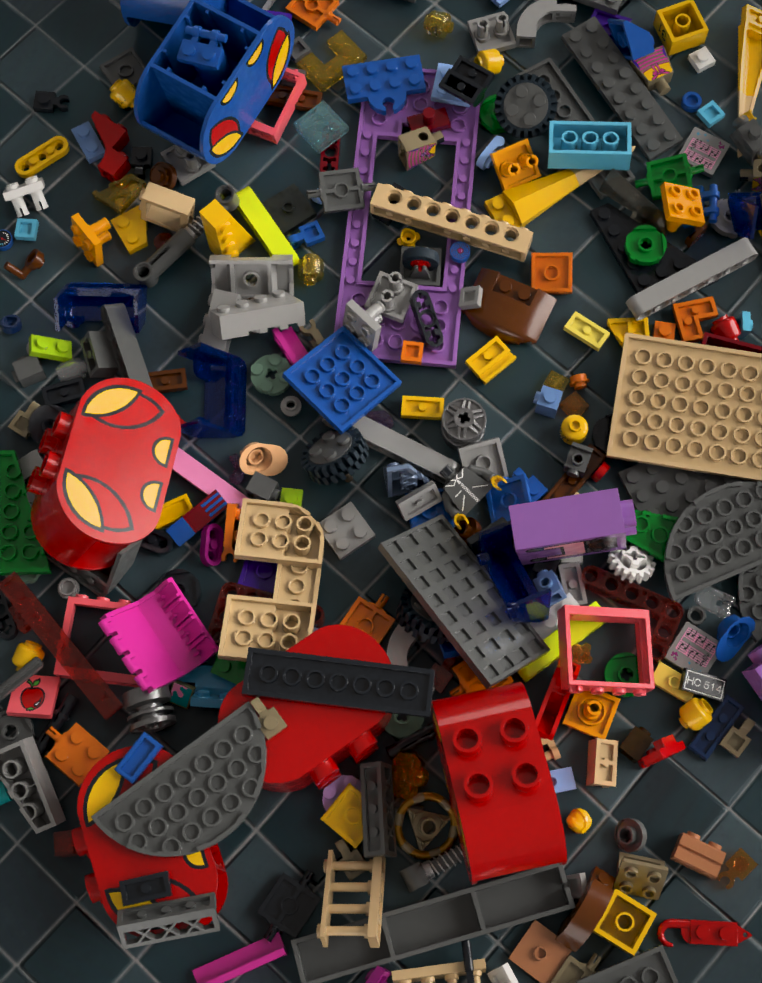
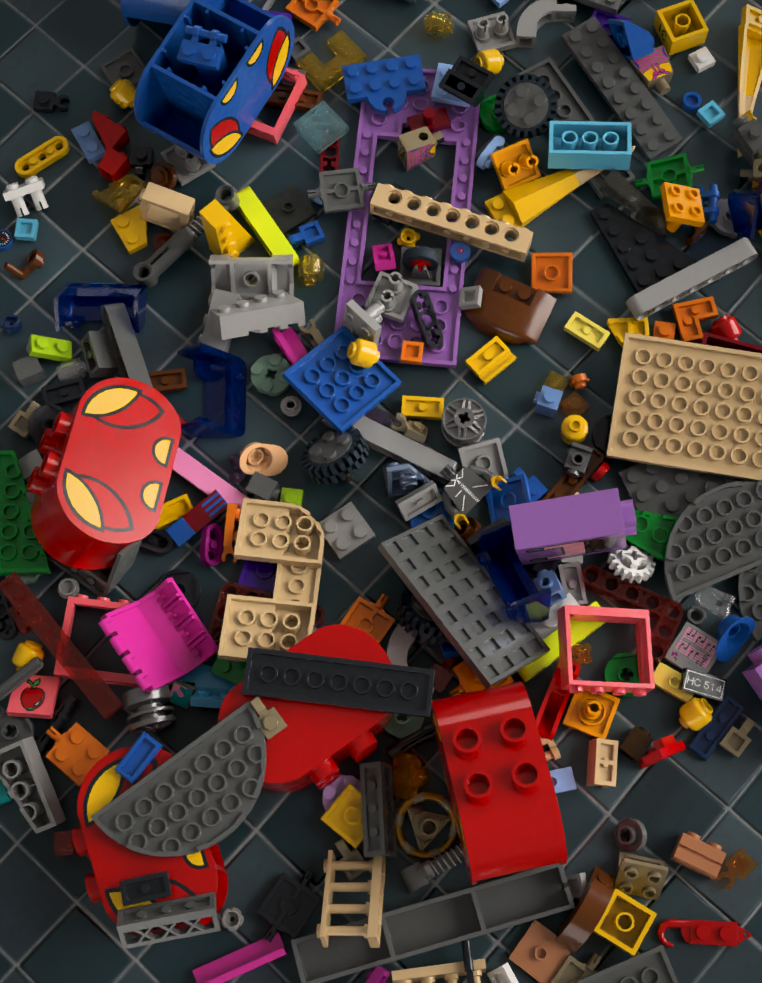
(91, 237): light orange plate -> none
(227, 923): none -> light grey plate
(363, 353): none -> yellow head
(383, 257): none -> dark pink plate
(411, 429): none -> dark tan plate
(579, 821): yellow piece -> none
(643, 256): green plate -> none
(705, 150): light grey tile -> none
(745, 323): medium azure plate -> none

